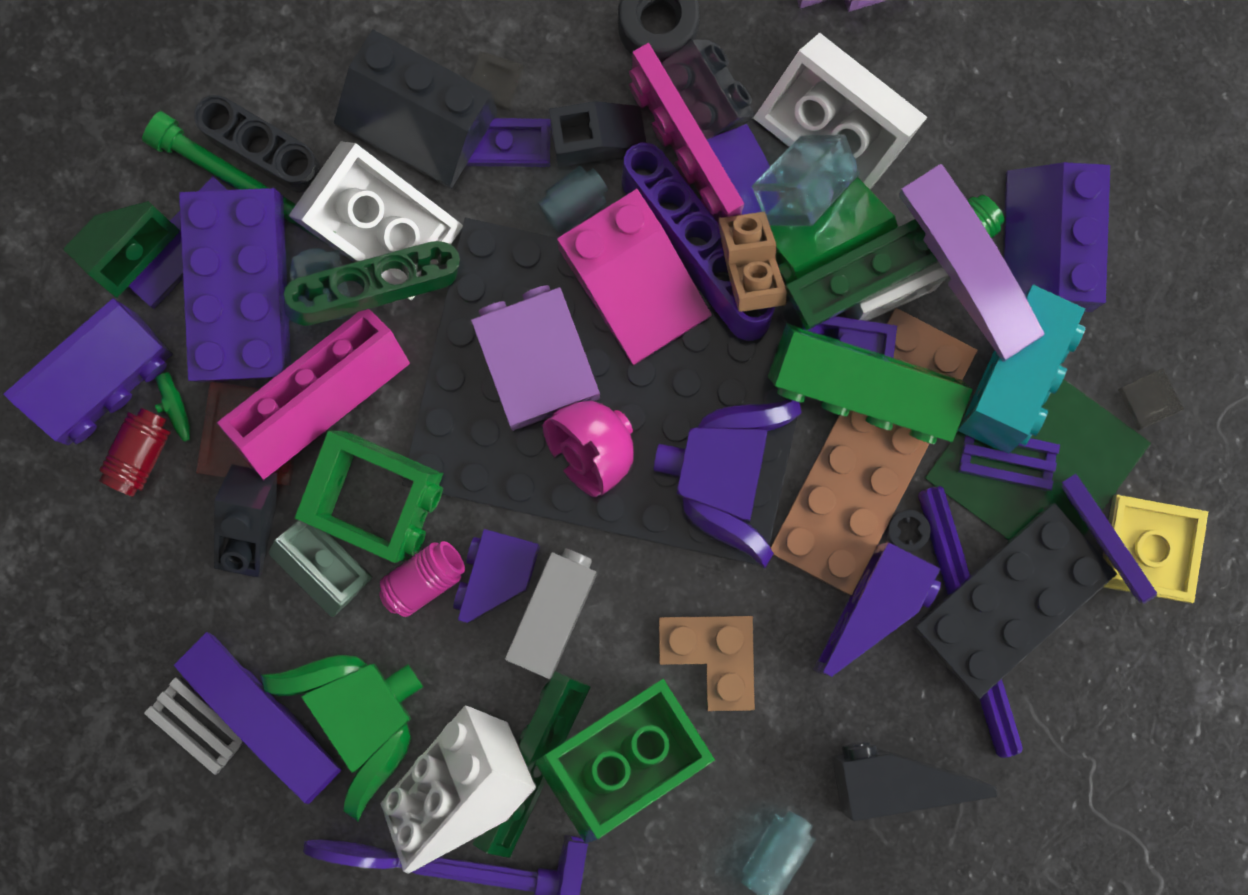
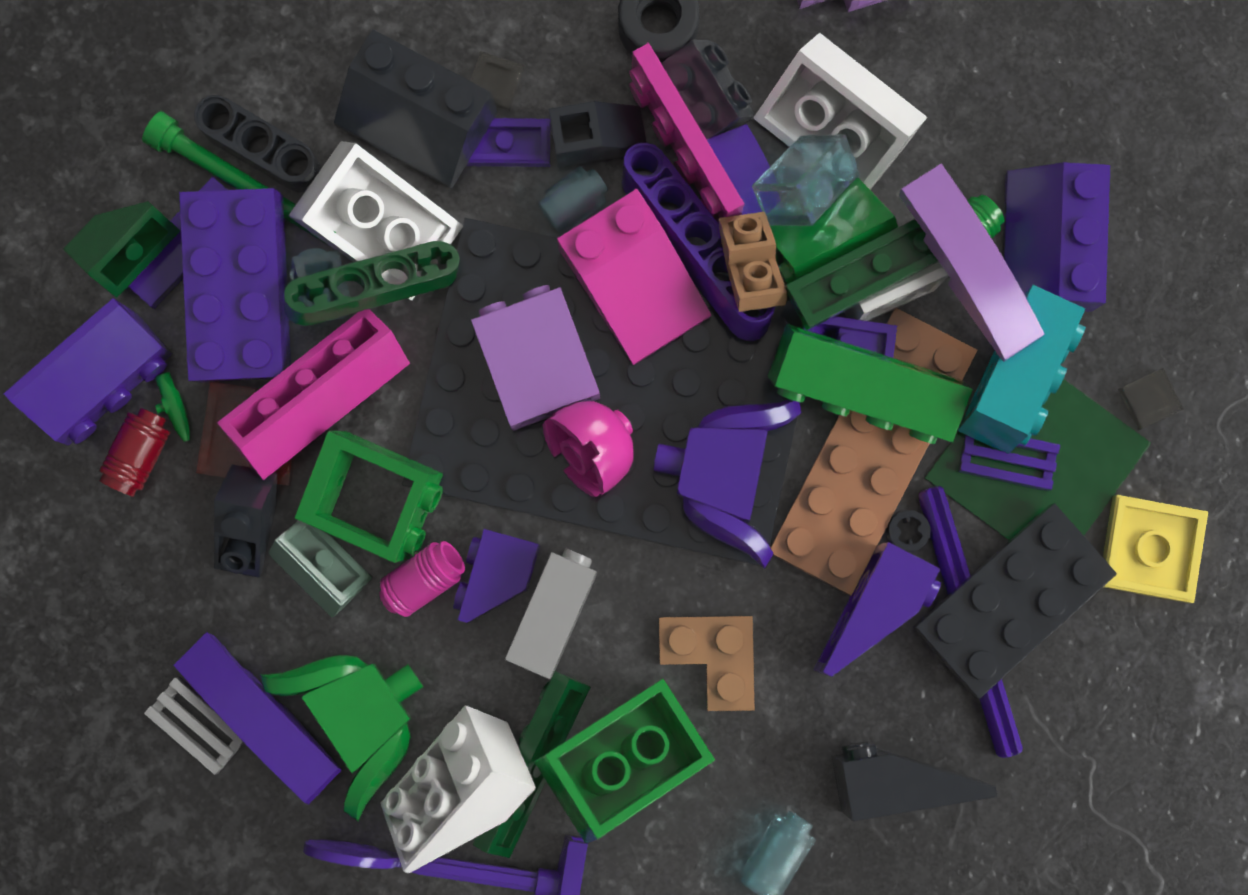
(1108, 540): dark purple tile -> none

